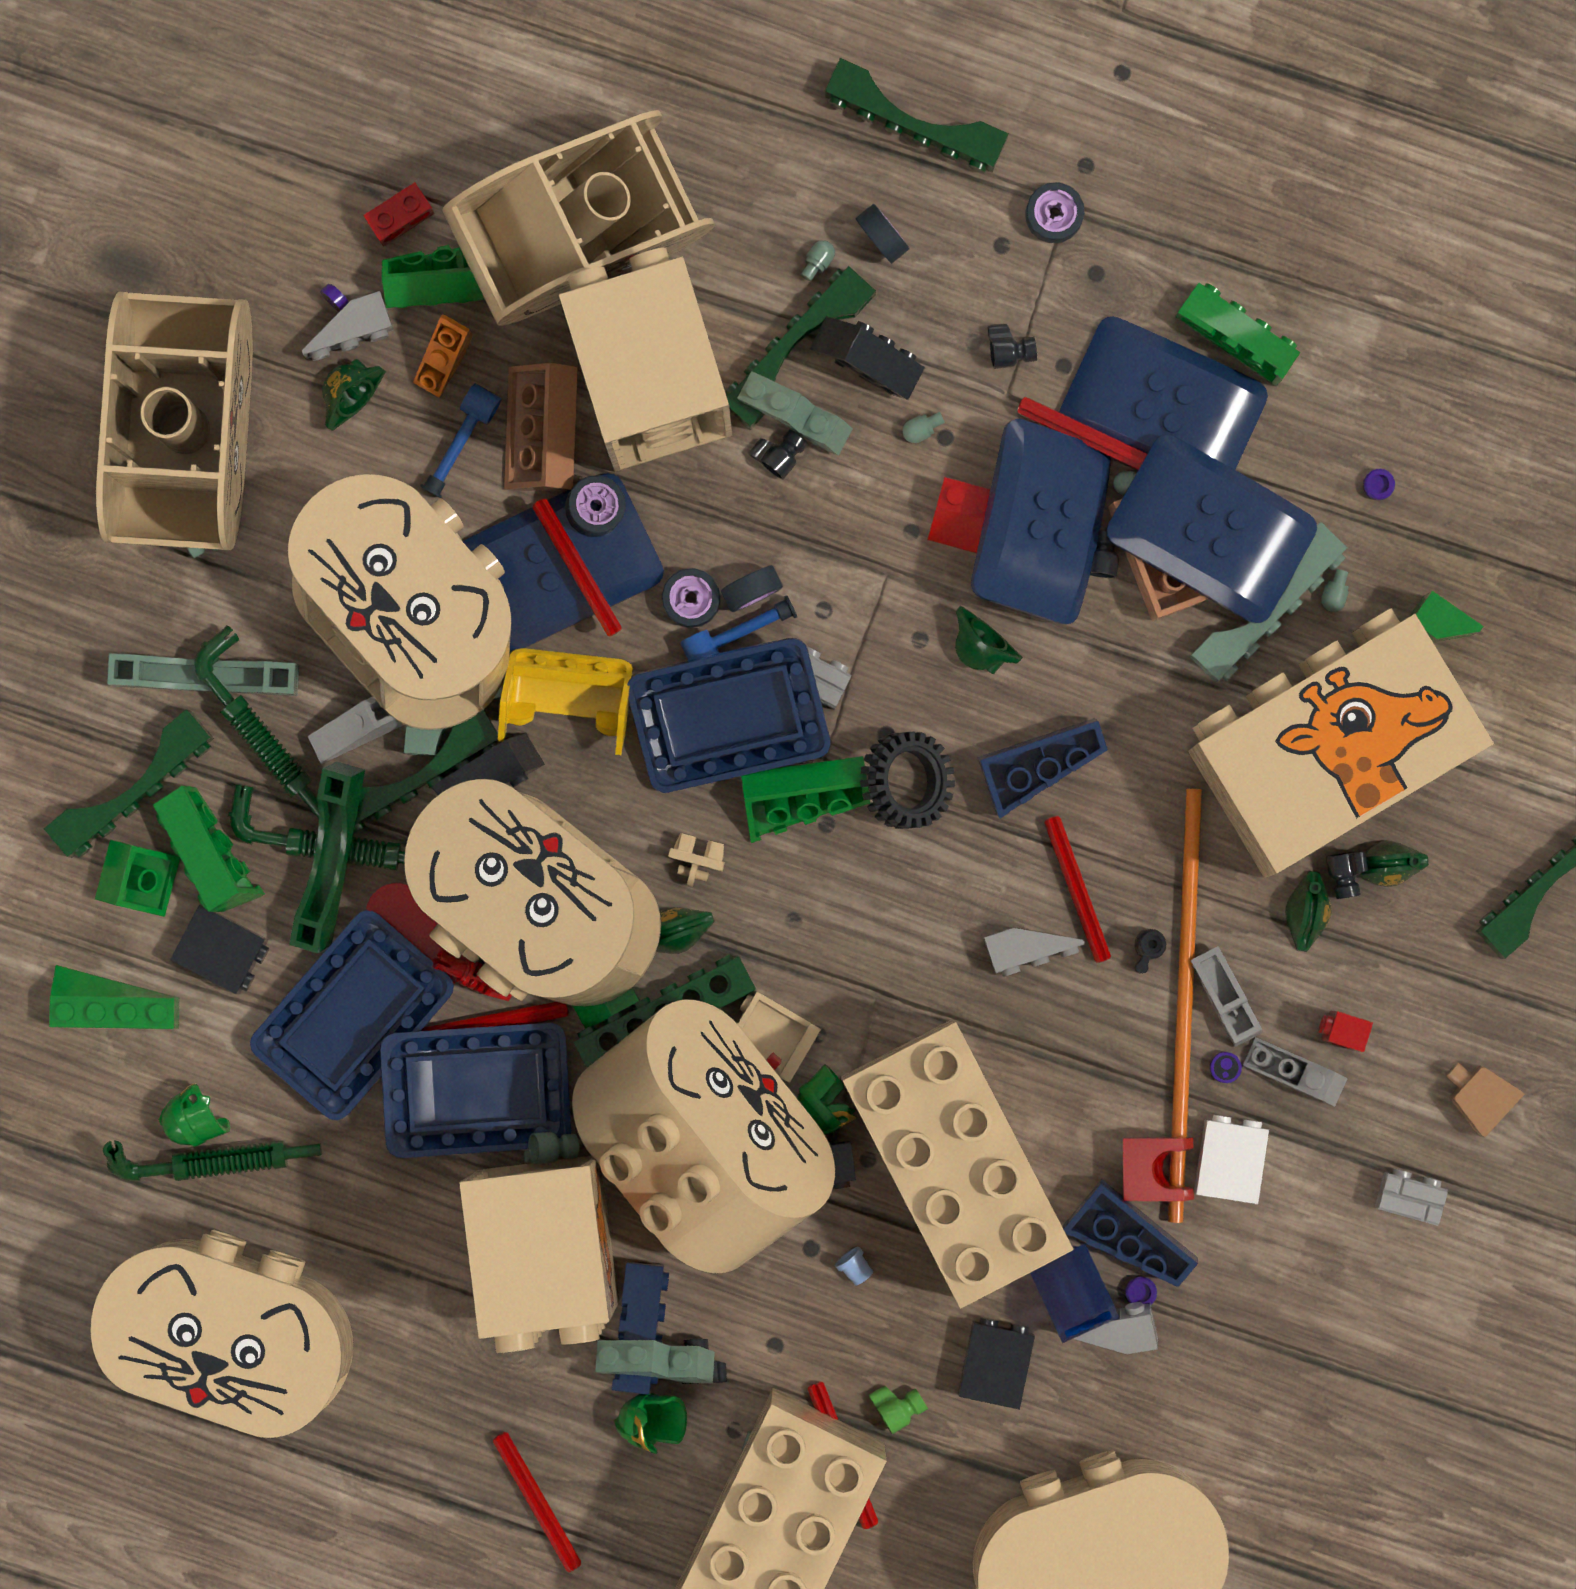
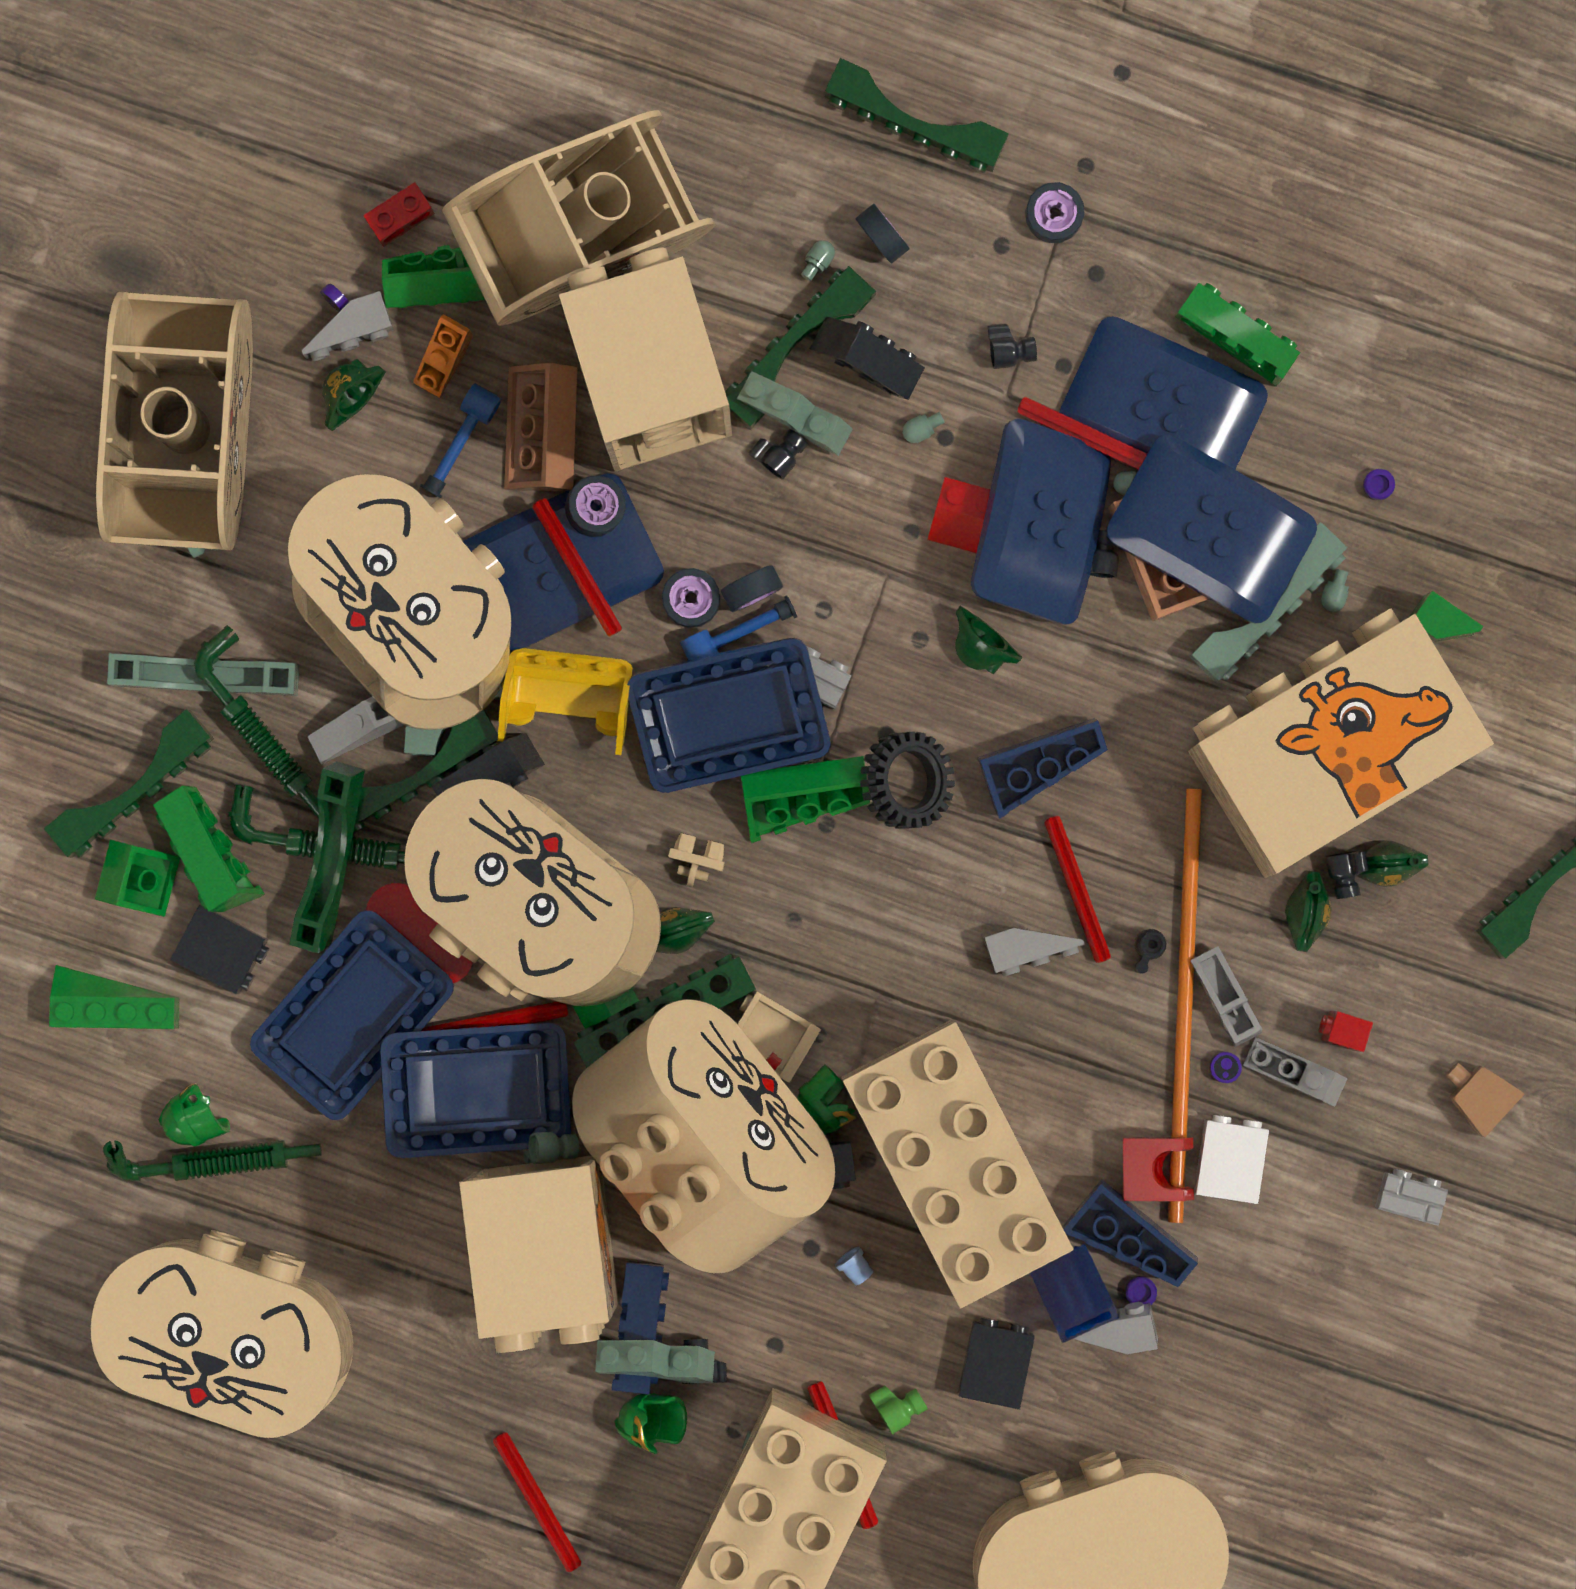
(466, 974): red hinge -> none

